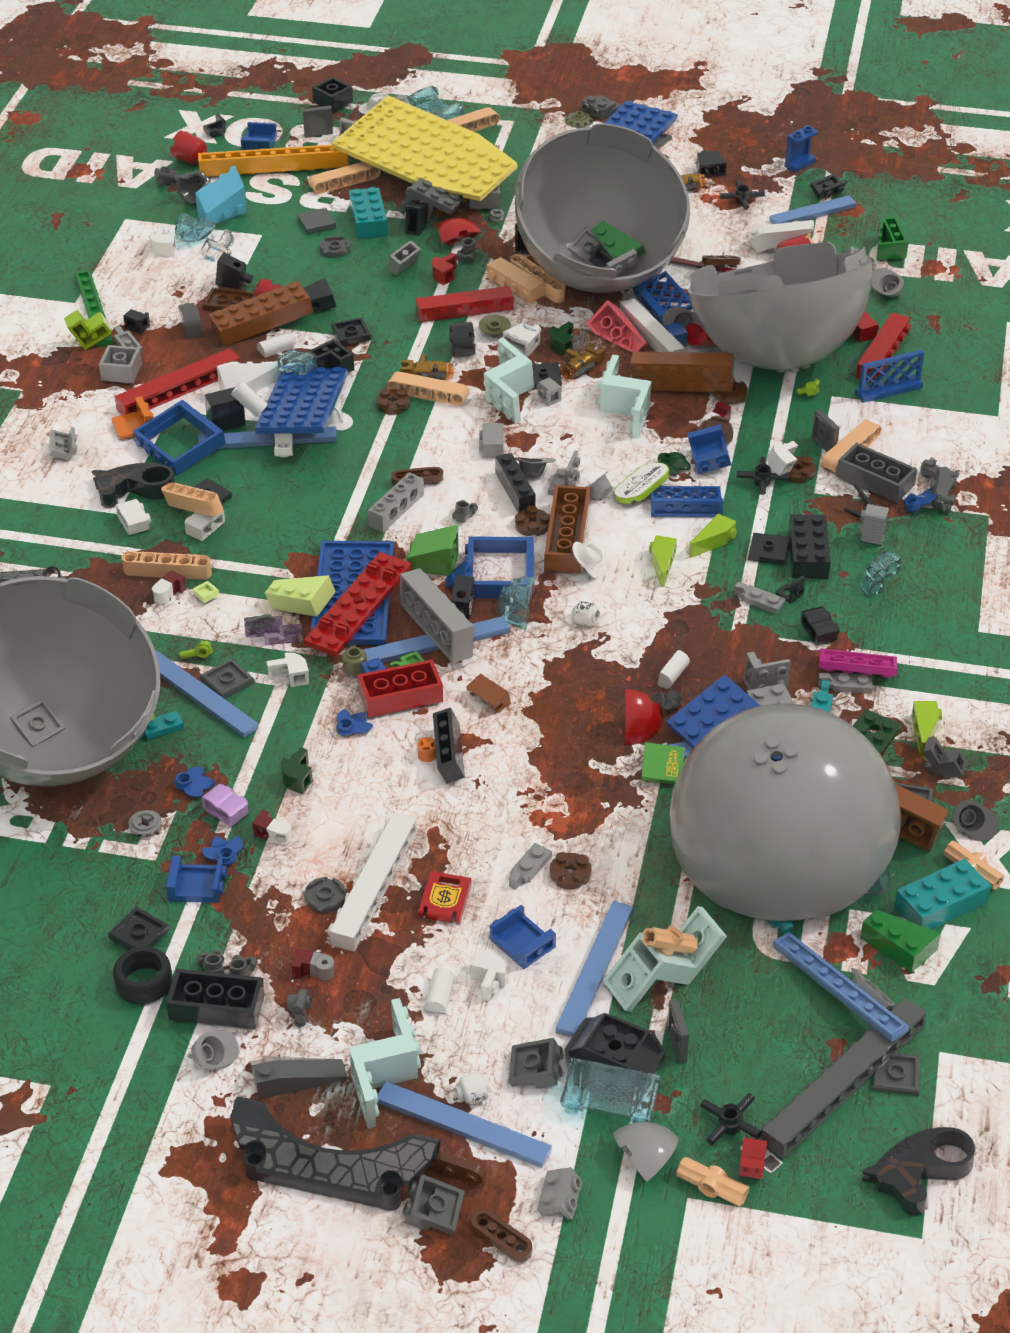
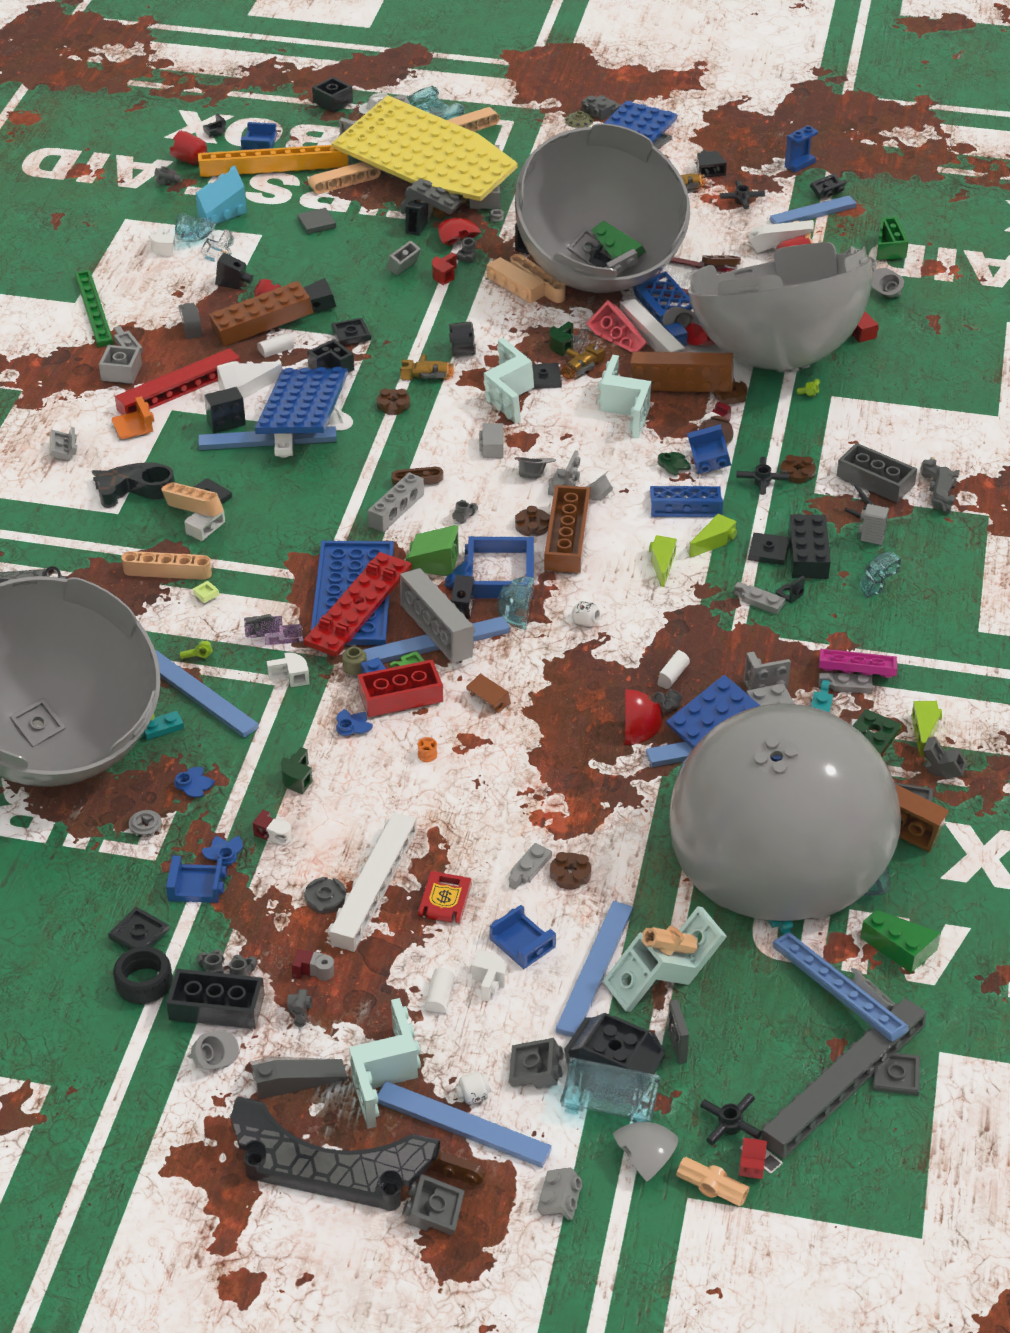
(88, 331): lime brick -> none
(133, 516): white brick -> none
(136, 321): black brick -> none
(166, 419): blue window -> none
(167, 587): leg -> none
(189, 184): dark grey hair -> none
(223, 298): reddish brown tile -> none
(225, 804): lavender brick -> none
(227, 678): dark grey tile -> none
(249, 398): white brick -> none
(297, 362): clear light blue brick -> none
(301, 595): yellowish green wedge -> none
(317, 121): dark grey tile -> none
(334, 247): dark grey tile -> none
(368, 213): teal brick -> none
(429, 388): light nougat beam -> none
(448, 745): black brick -> none
(464, 304): red brick -> none
(494, 324): olive dish -> none
(497, 1228): reddish brown plate -> none
(514, 482): black brick -> none
(524, 337): white torso -> none
(549, 391): light grey brick -> none
(588, 556): white piece -> none
(641, 483): tile -> none
(661, 763): bright green tile -> none
(781, 457): white brick -> none
(819, 625): black brick -> none
(824, 430): dark grey tile -> none
(863, 434): light nougat beam -> none
(886, 342): red brick -> none
(890, 386): blue fence -> none
(914, 503): blue plate -> none
(914, 1159): black animal -> none
(943, 895): teal brick -> none
(956, 852): light nougat piece -> none
(975, 820): dark grey piece -> none

